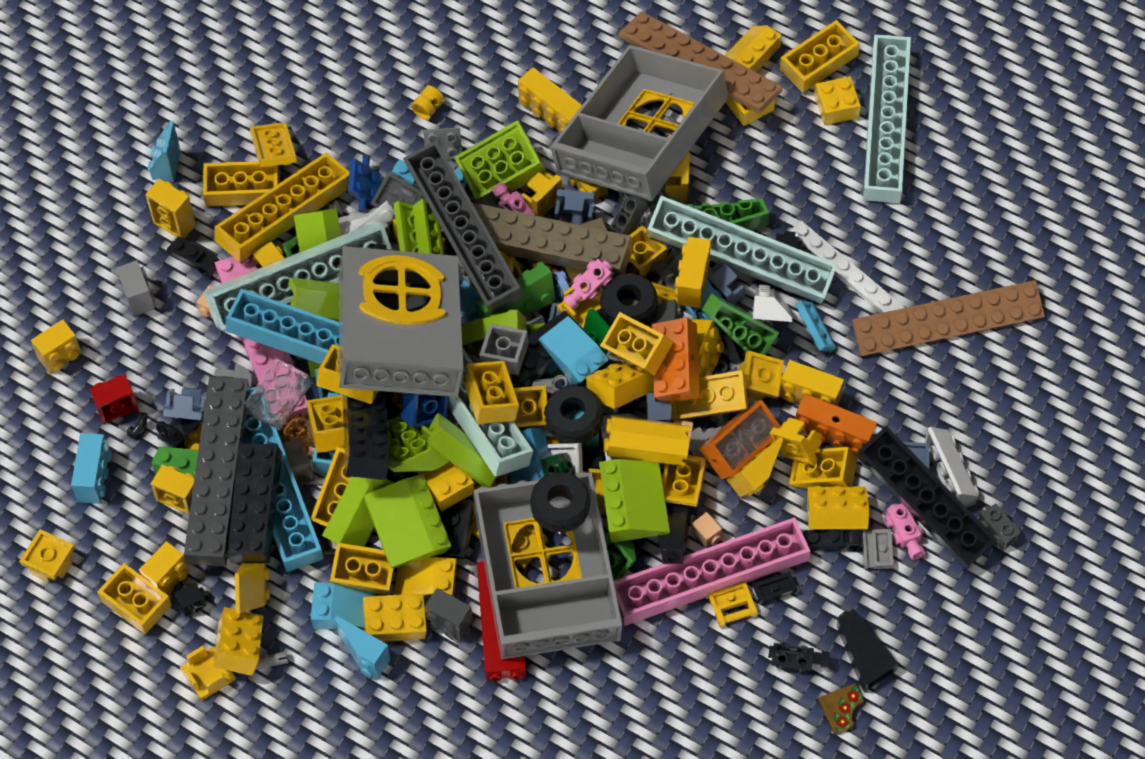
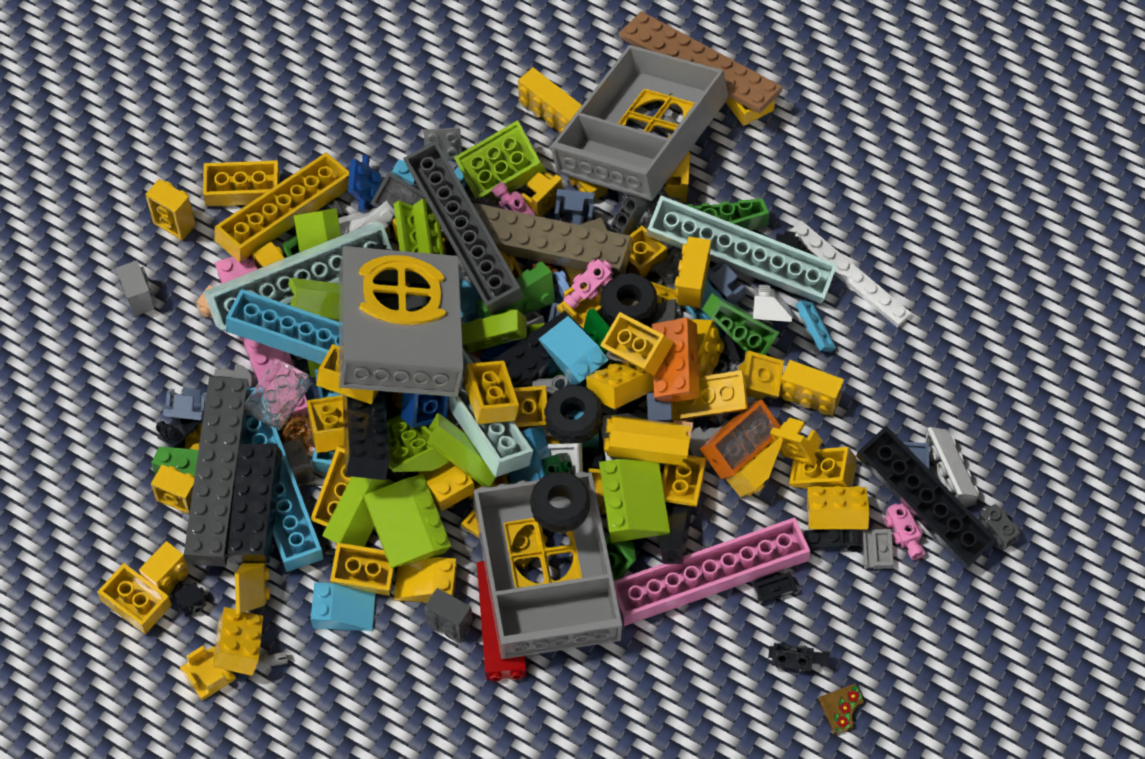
(48, 556): yellow panel -> none
(56, 346): yellow brick -> none
(91, 468): medium azure brick -> none
(114, 398): red brick -> none
(140, 427): black arm -> none
(165, 155): medium azure slope -> none
(194, 256): black plate -> none
(273, 145): yellow plate -> none
(365, 649): medium azure slope -> none
(394, 617): yellow brick -> none
(427, 102): yellow wheel -> none
(458, 525): black plate -> none
(505, 345): light grey brick -> none
(706, 530): light nougat brick -> none
(731, 598): yellow plate -> none
(755, 47): yellow slope -> none
(819, 56): yellow brick -> none
(835, 424): orange brick -> none
(837, 100): yellow brick -> none
(866, 653): black slope -> none
(887, 119): light aqua brick -> none
(948, 318): medium nougat plate -> none

